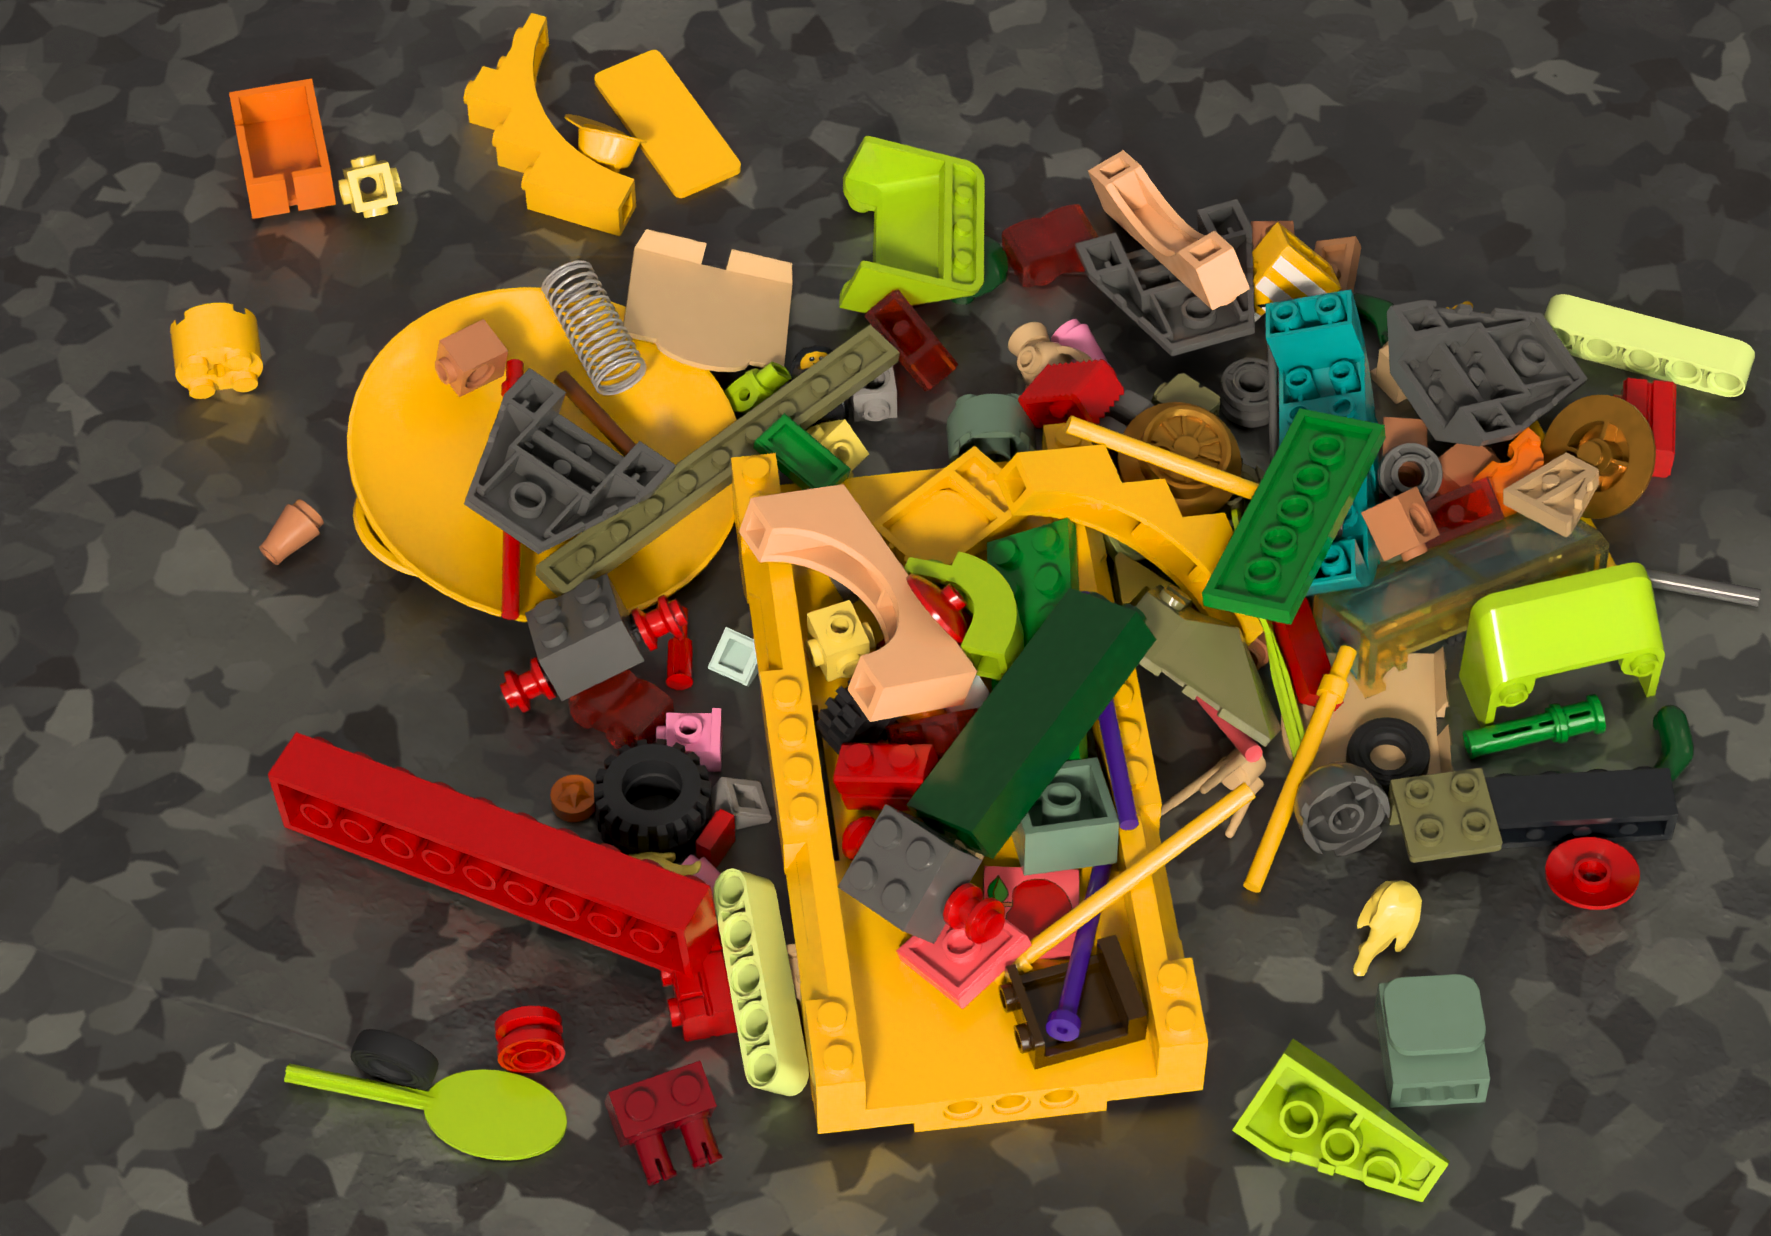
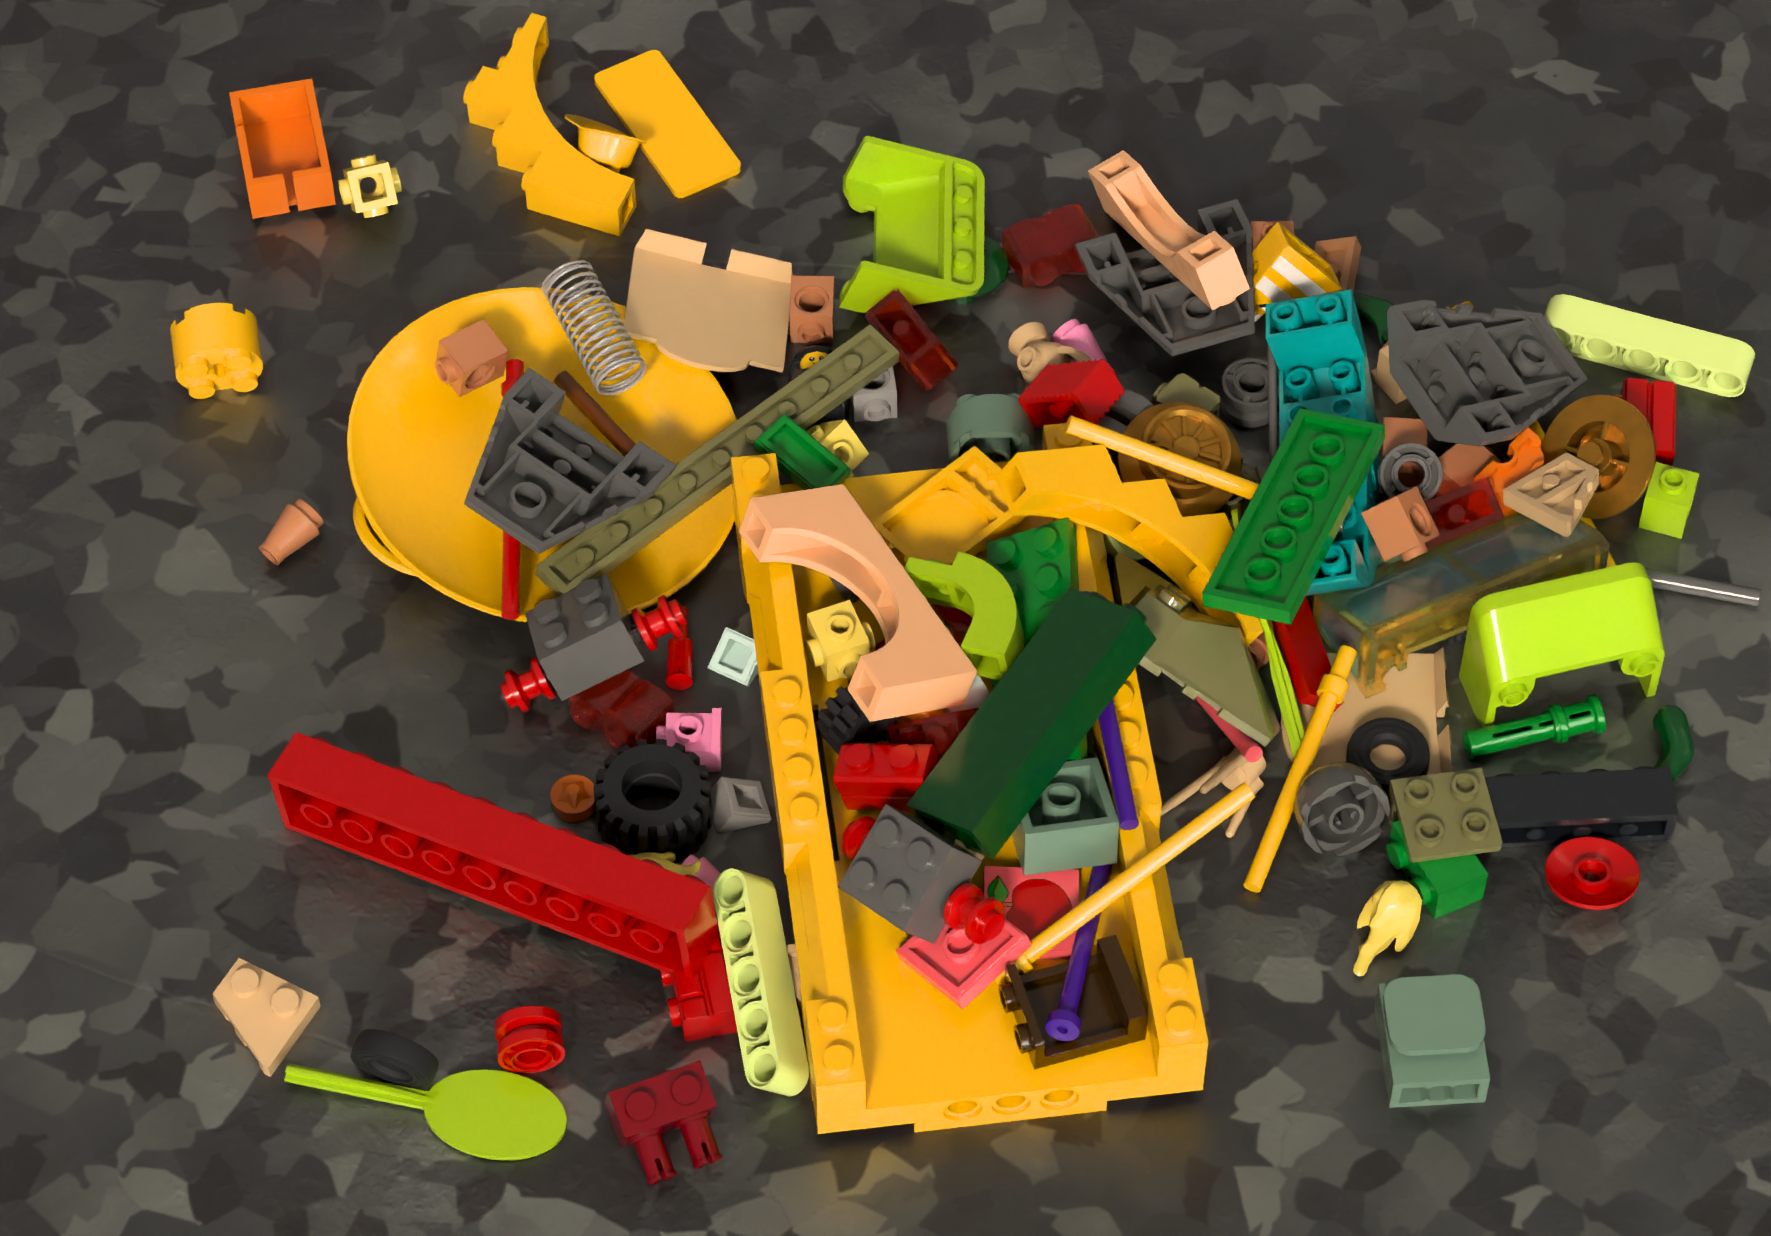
(264, 1011): none -> tan wing
(716, 838): red tile -> none
(759, 384): lime piece -> none
(812, 309): none -> nougat brick
(942, 605): red dish -> none
(1330, 1123): lime wedge -> none
(1441, 883): none -> green piece
(1668, 500): none -> lime brick

